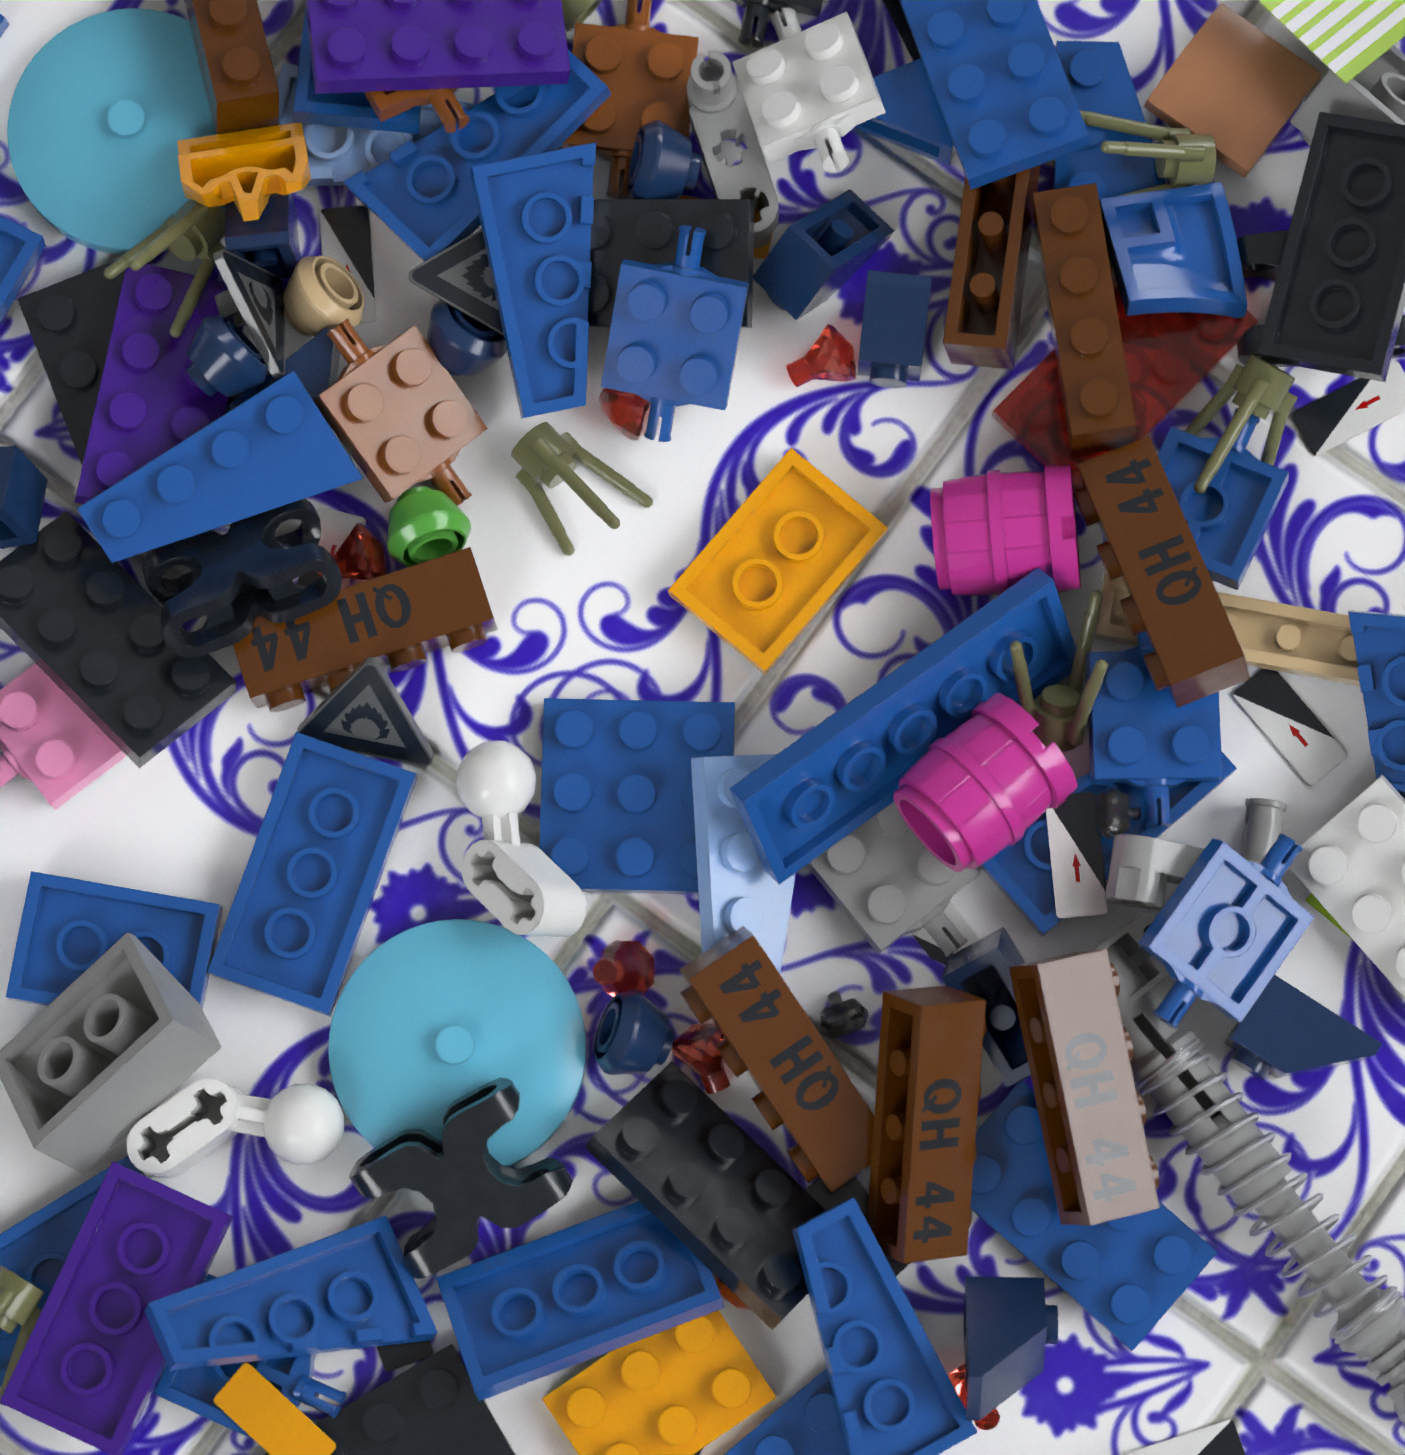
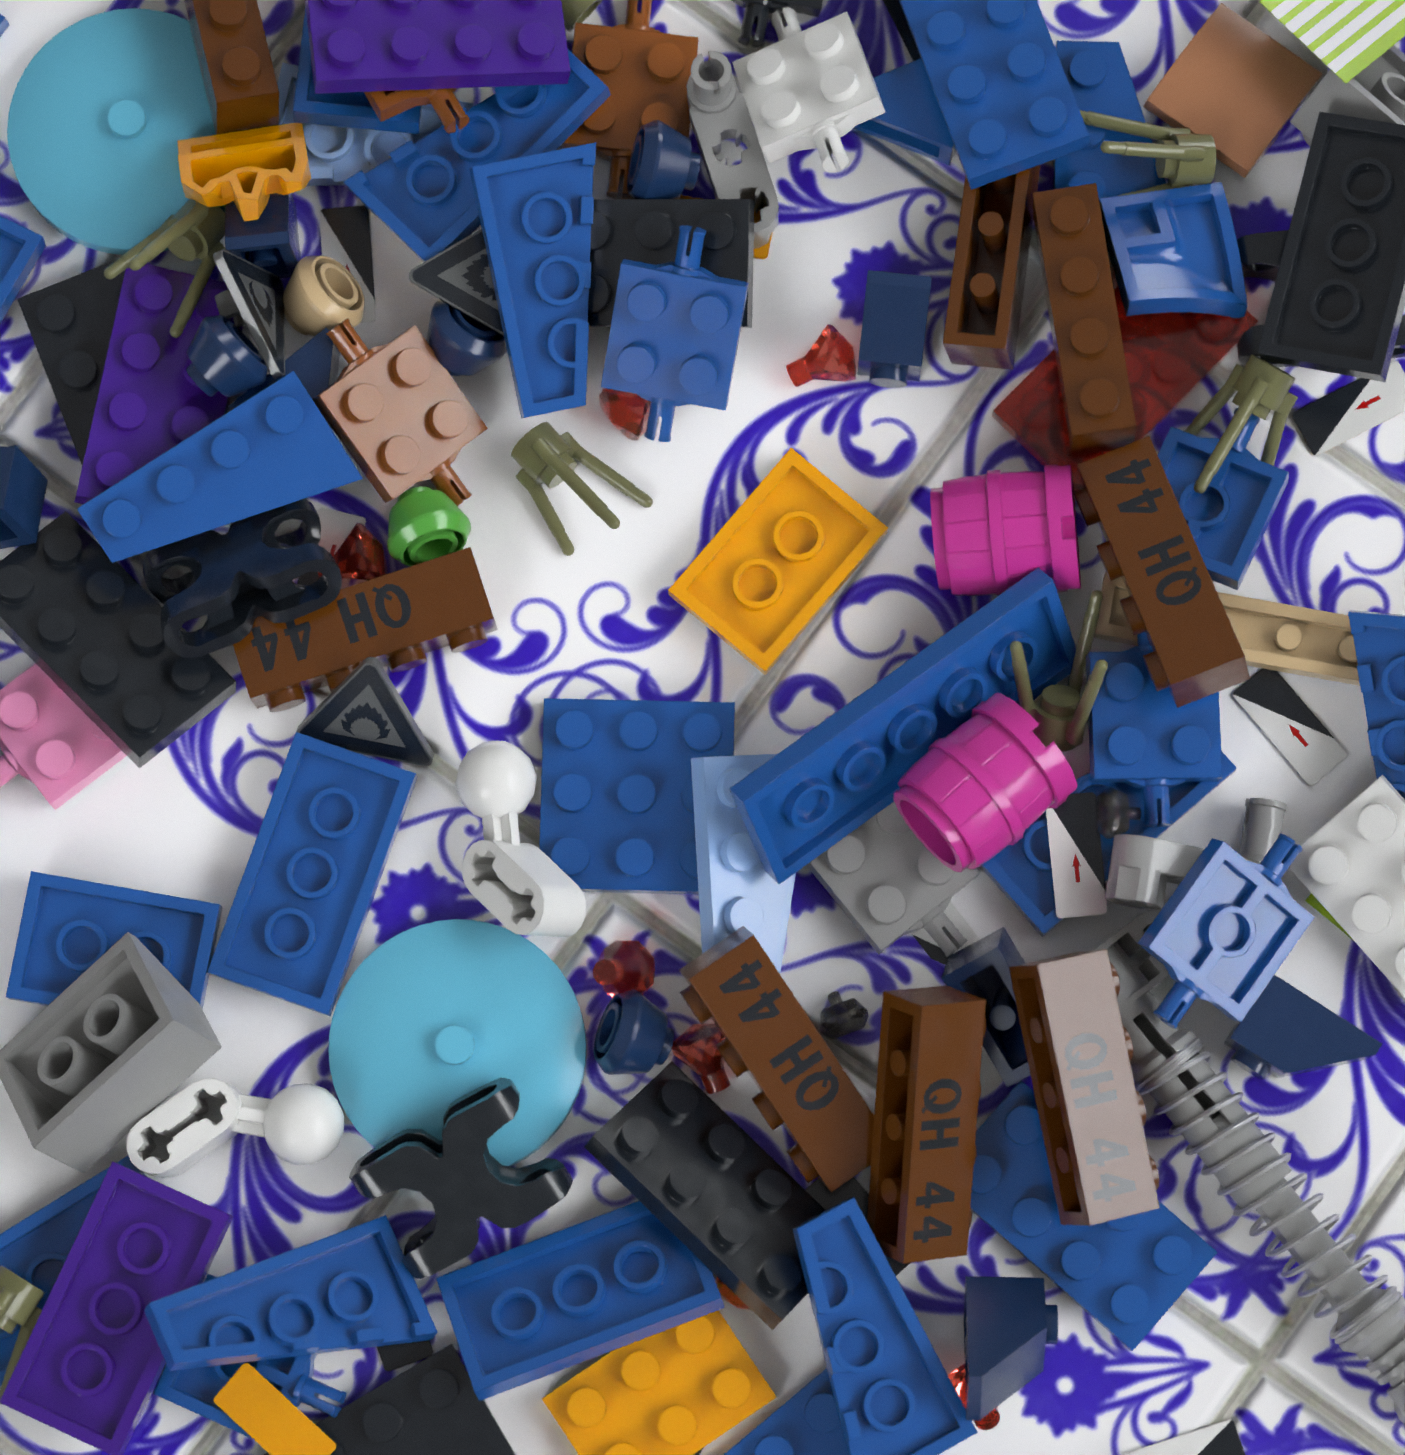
(821, 253): dark blue slope -> none

